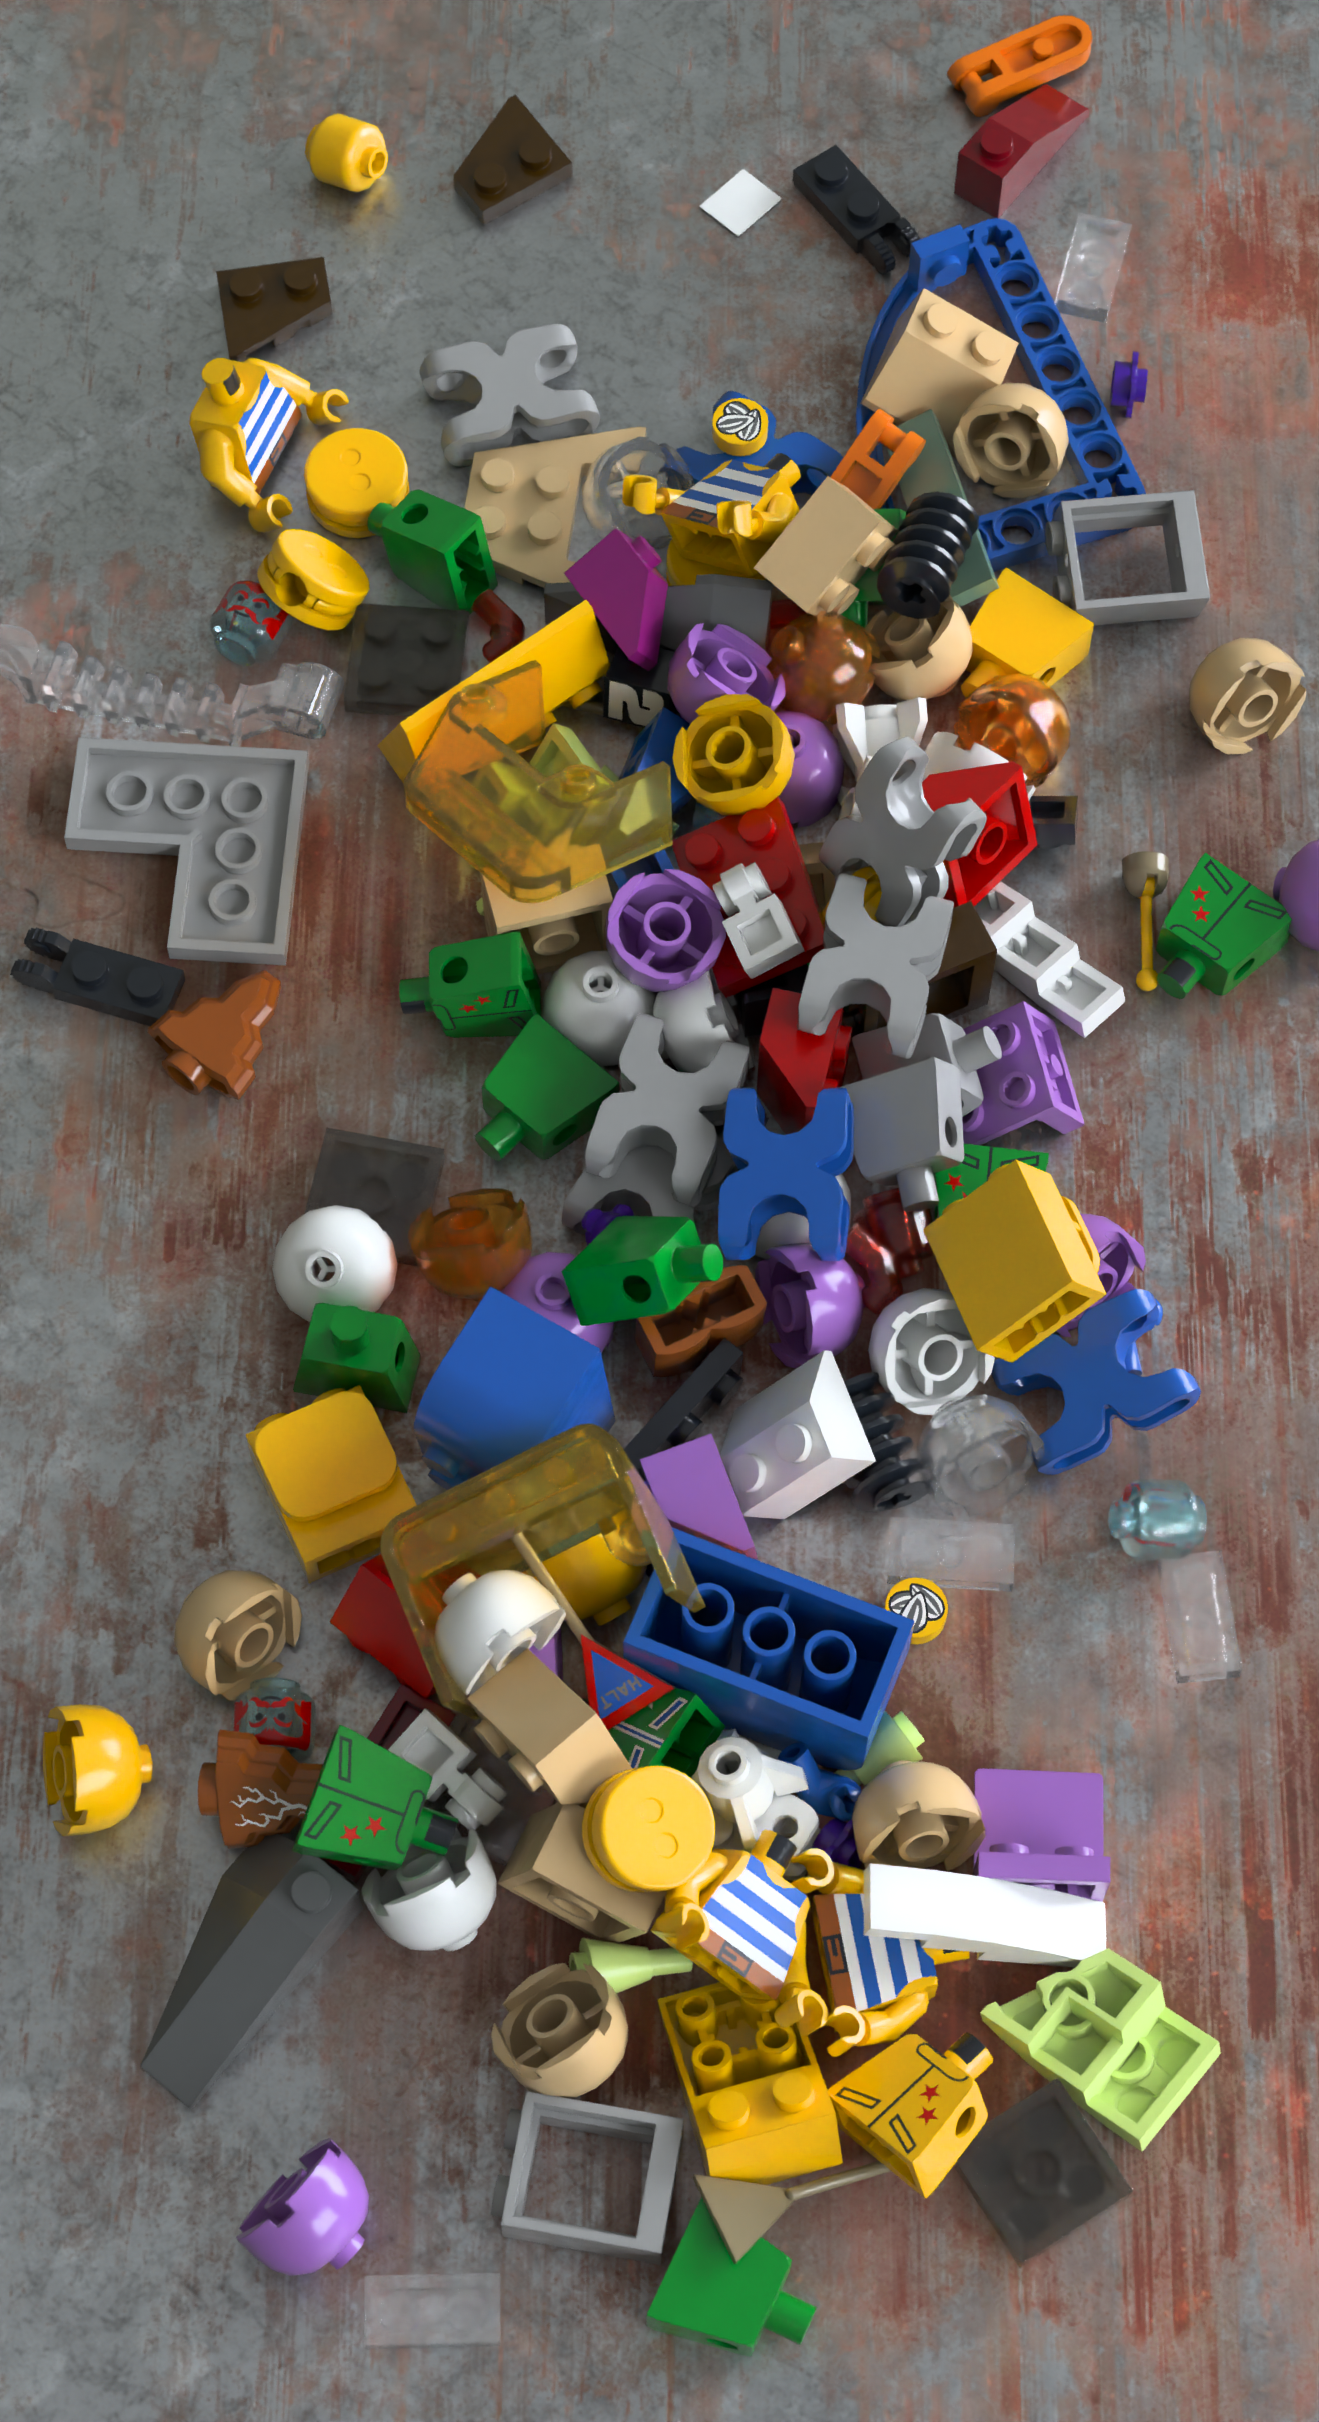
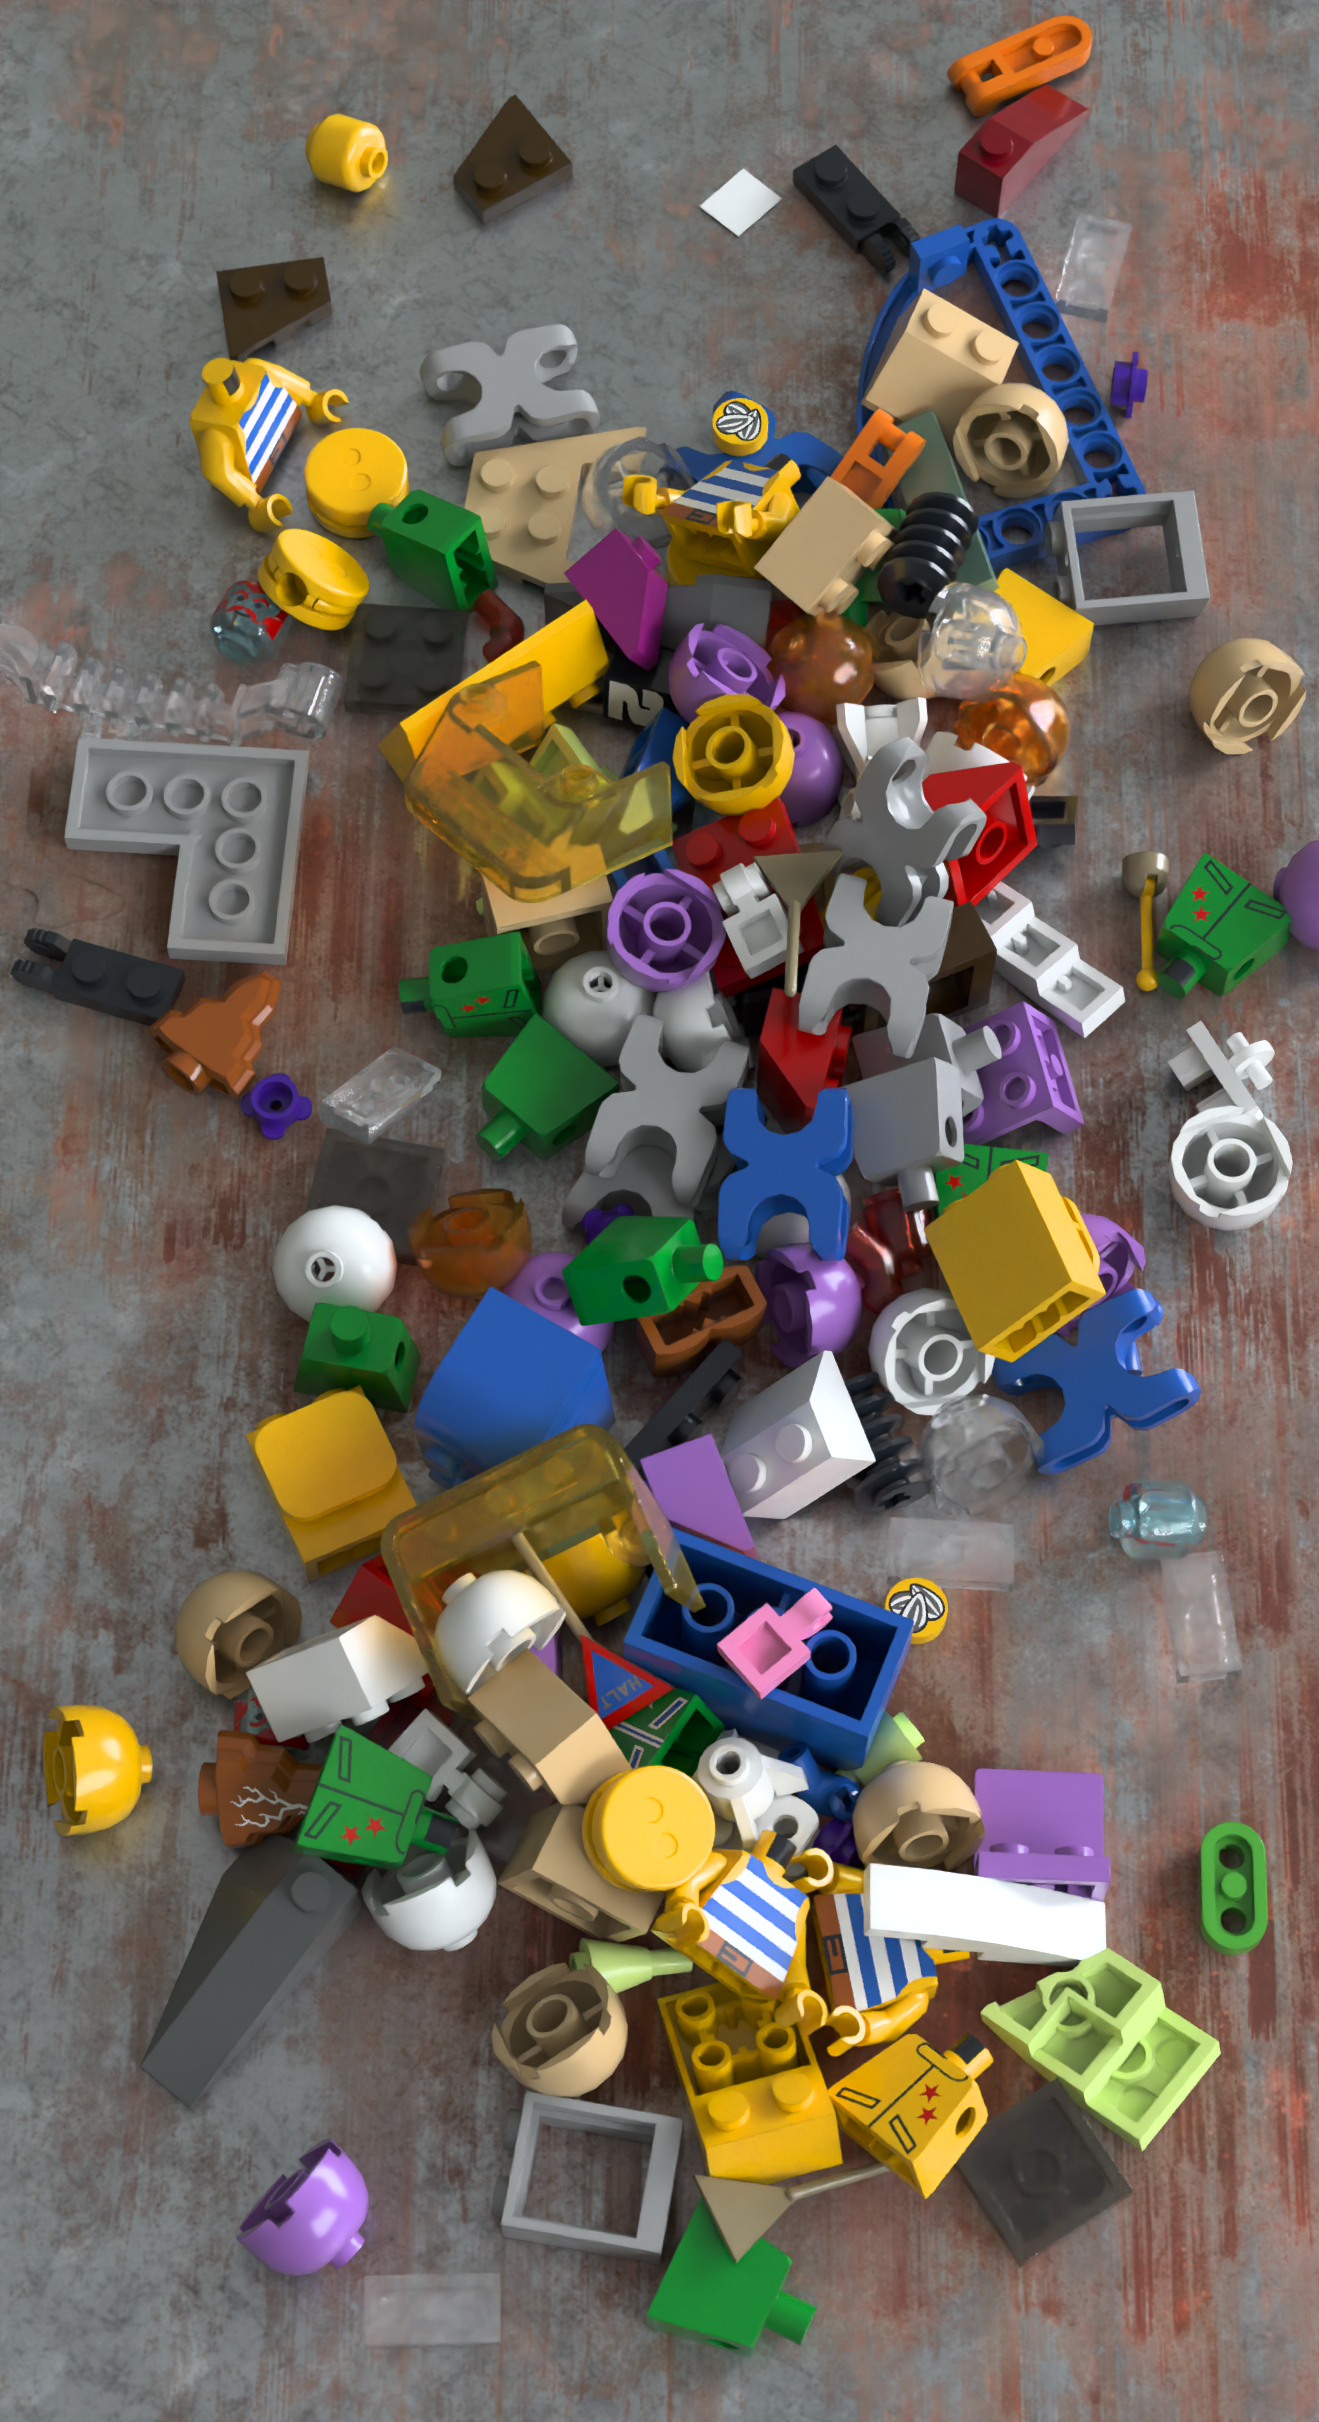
(272, 1090): none -> dark purple plate
(338, 1678): none -> white slope
(380, 1095): none -> clear plate
(771, 1646): none -> bright pink plate
(795, 881): none -> dark tan piece
(972, 643): none -> clear cylinder
(1204, 1058): none -> white hips
(1229, 1168): none -> white cylinder
(1232, 1890): none -> bright green plate

